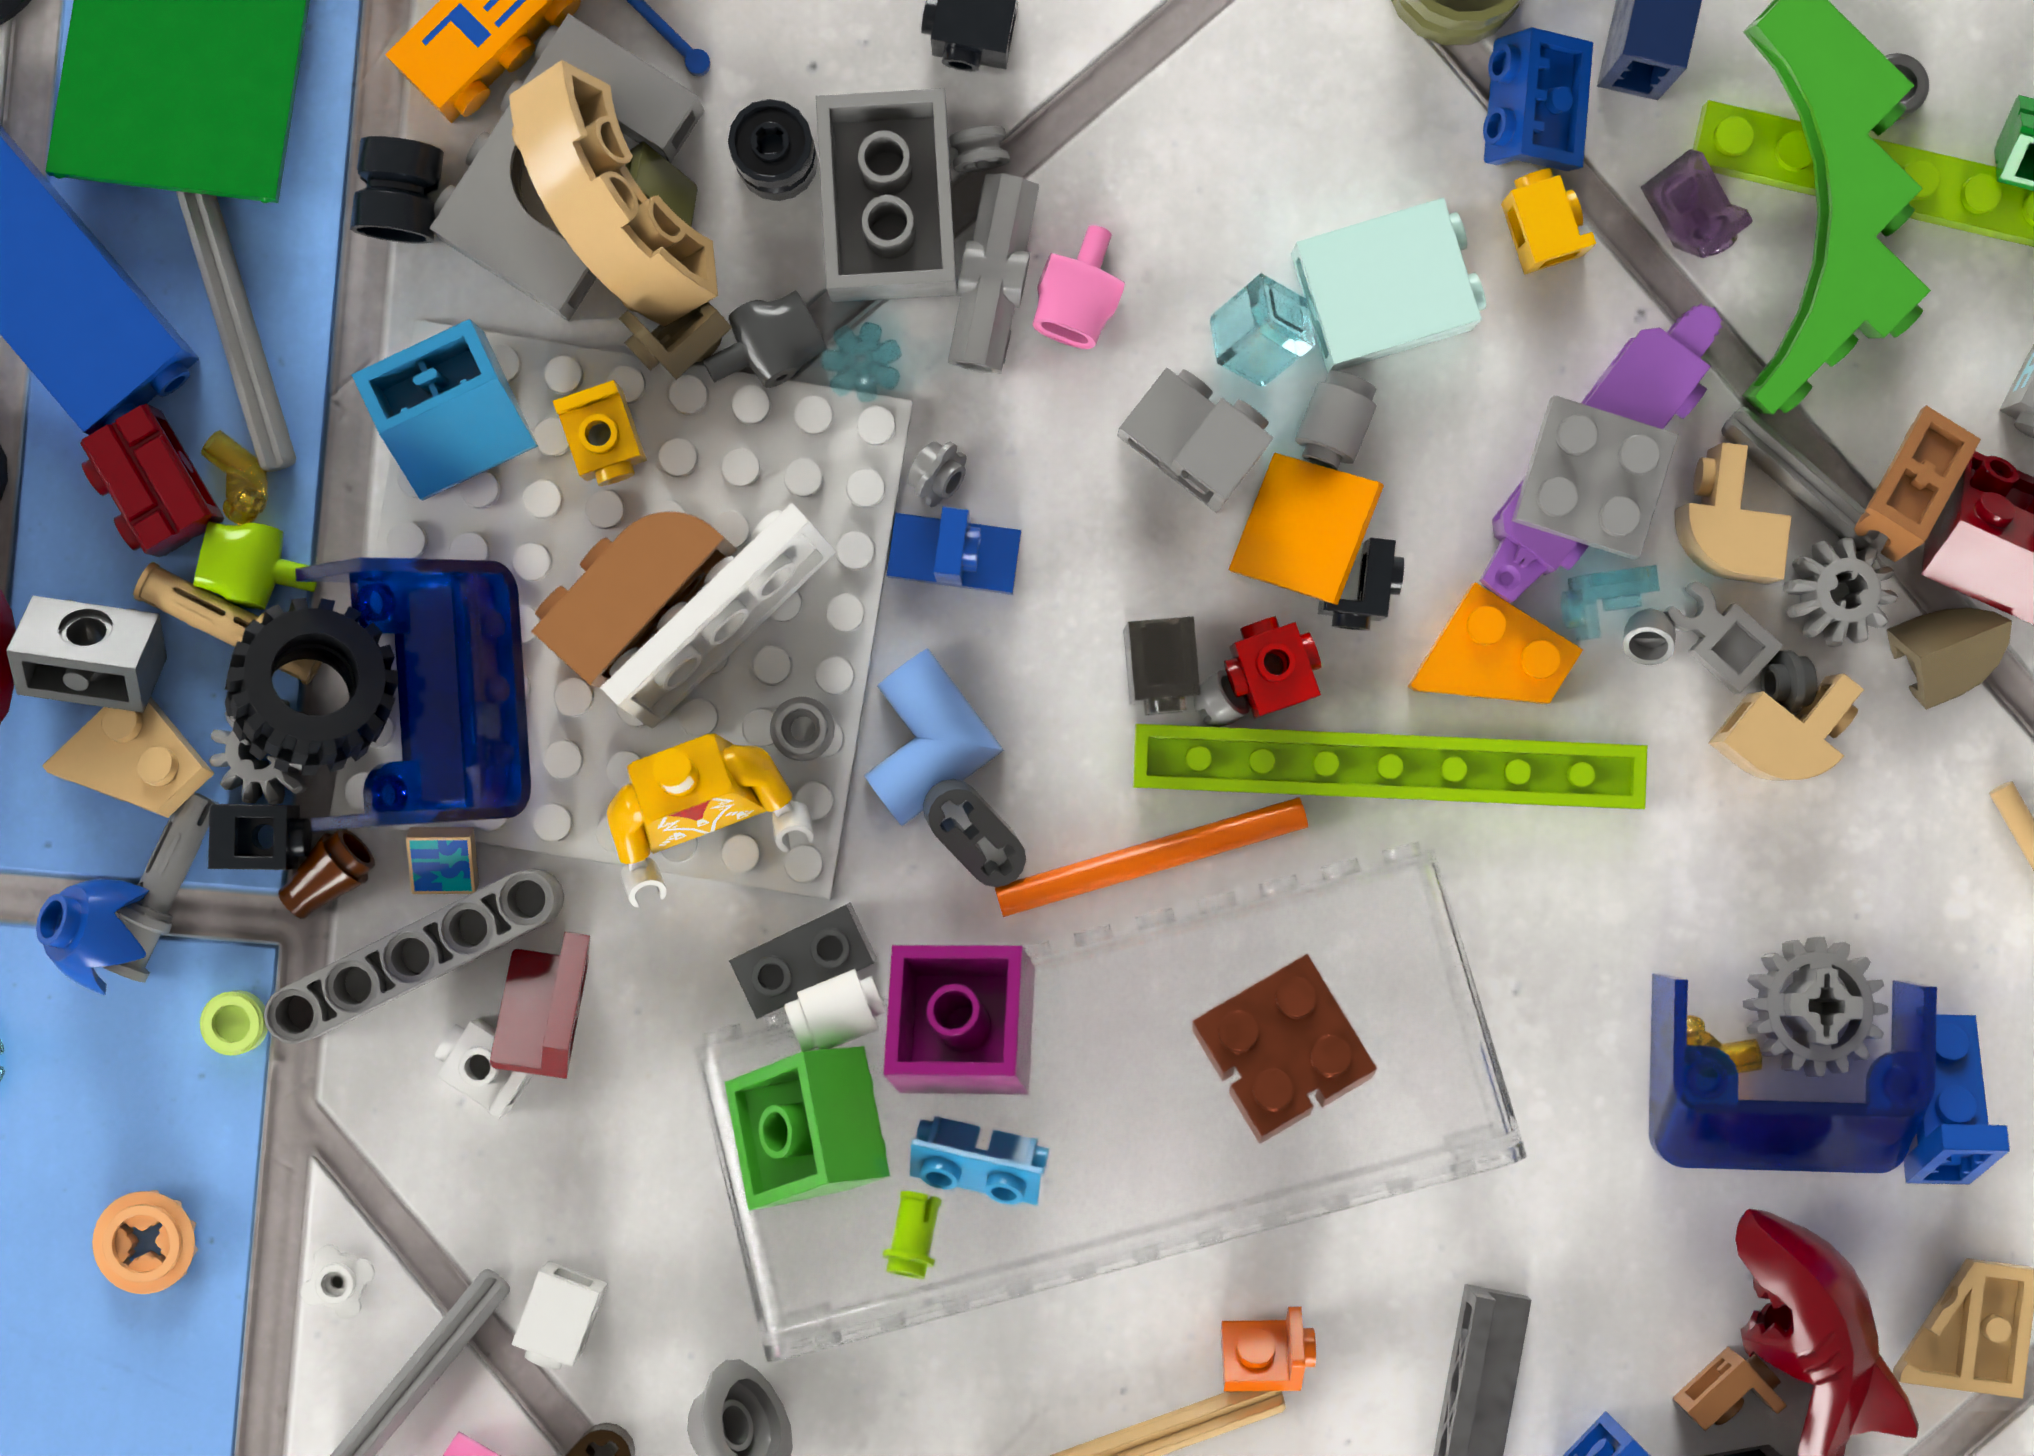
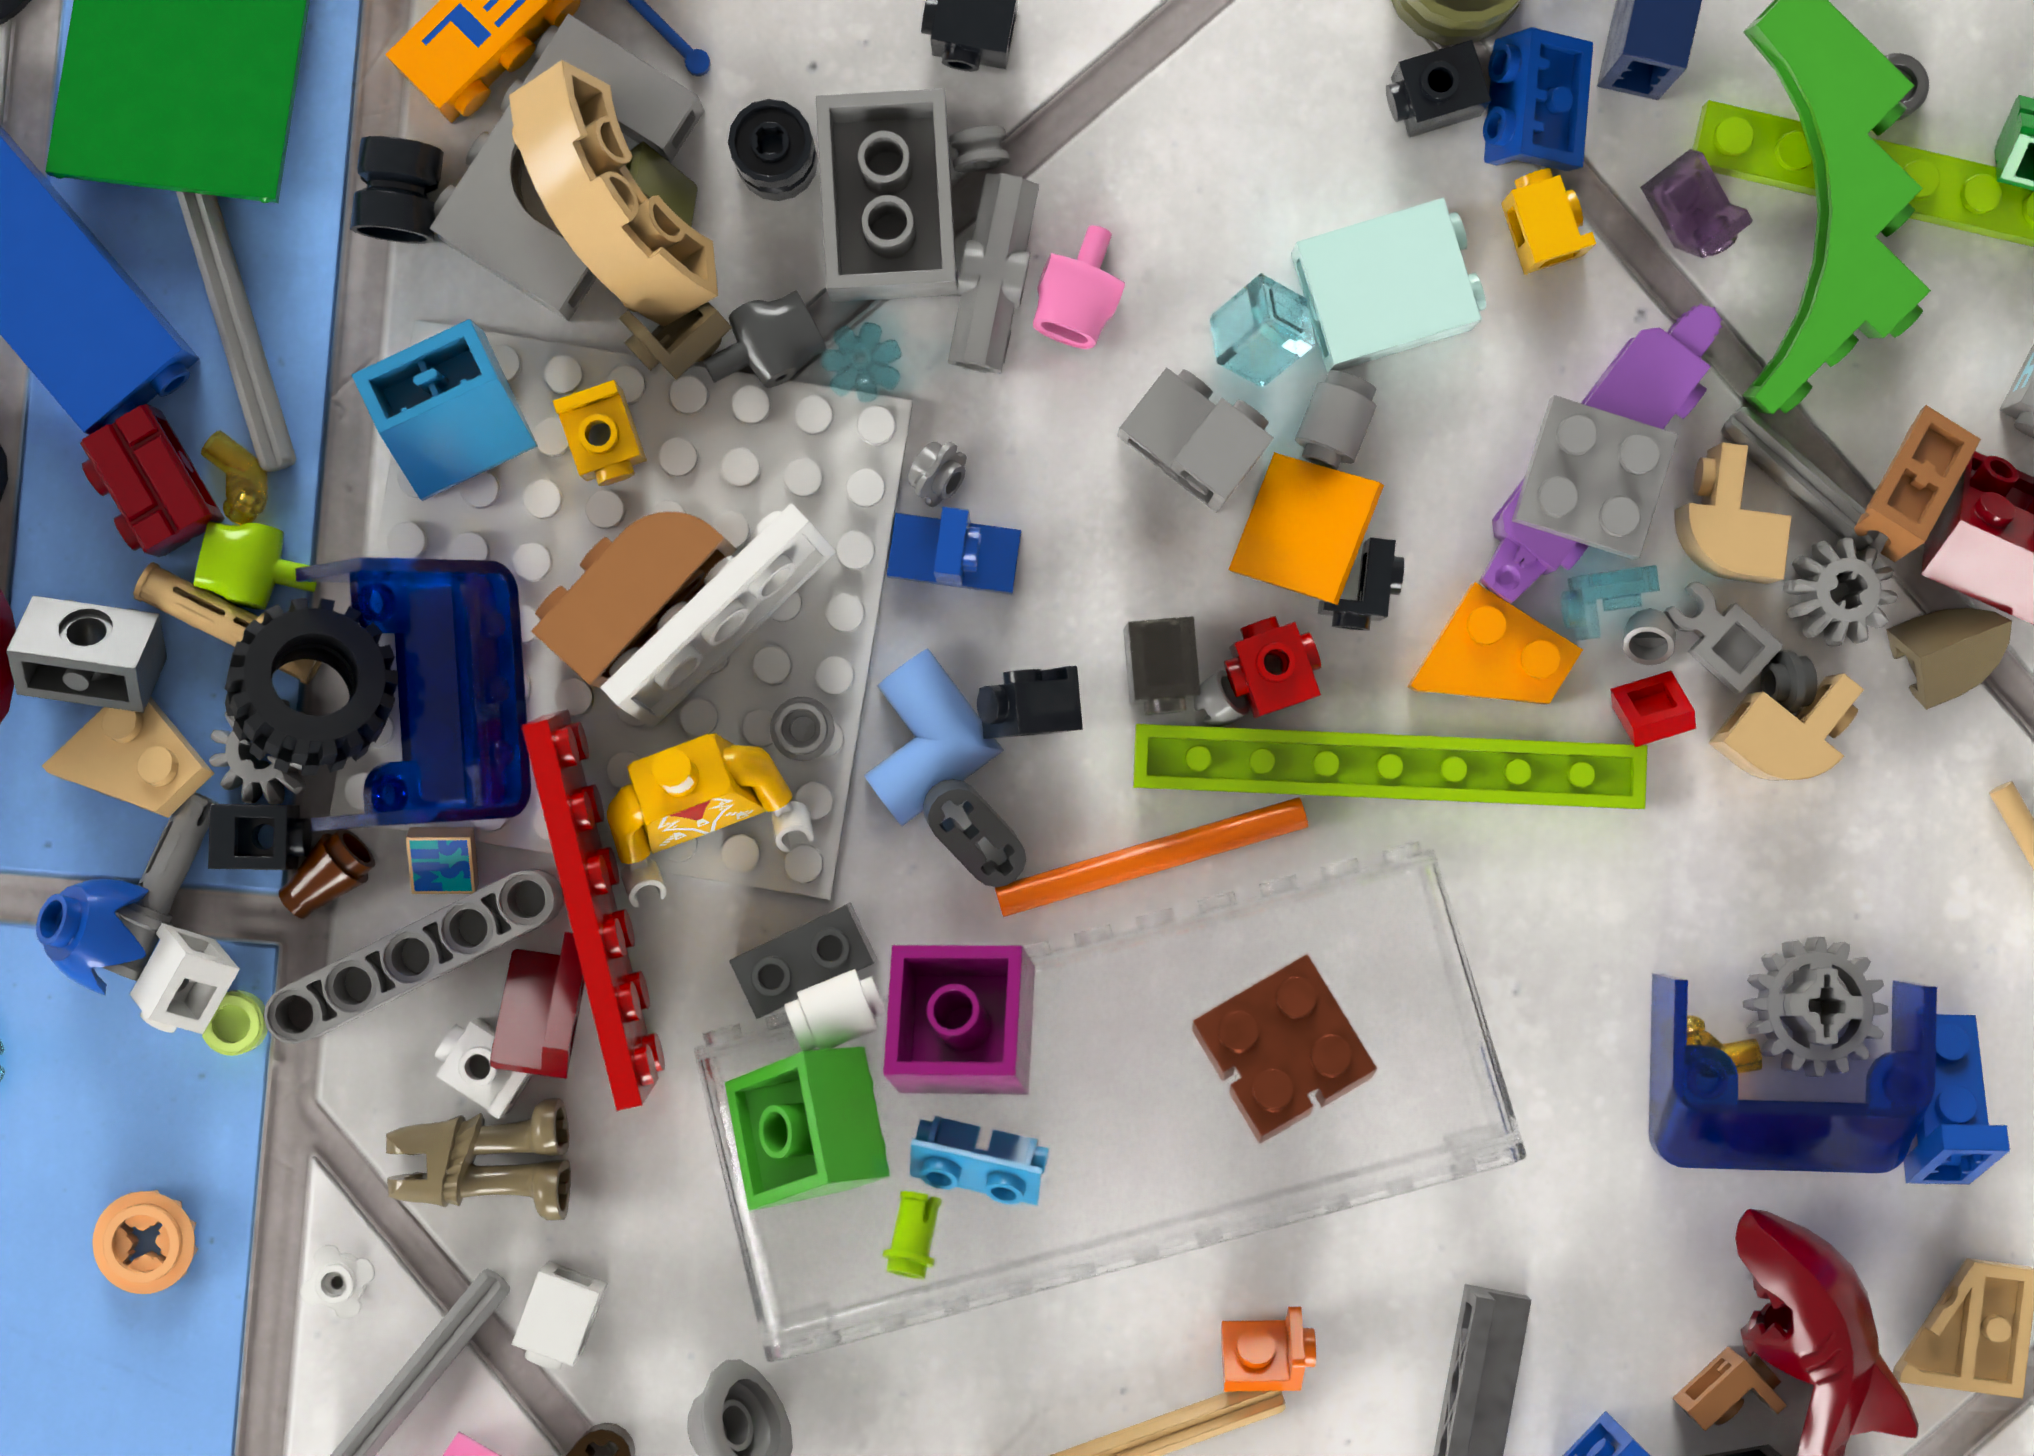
(183, 981): none -> white brick
(453, 1148): none -> dark tan piece
(597, 926): none -> red plate
(1031, 703): none -> black brick
(1438, 89): none -> black brick
(1653, 708): none -> red plate

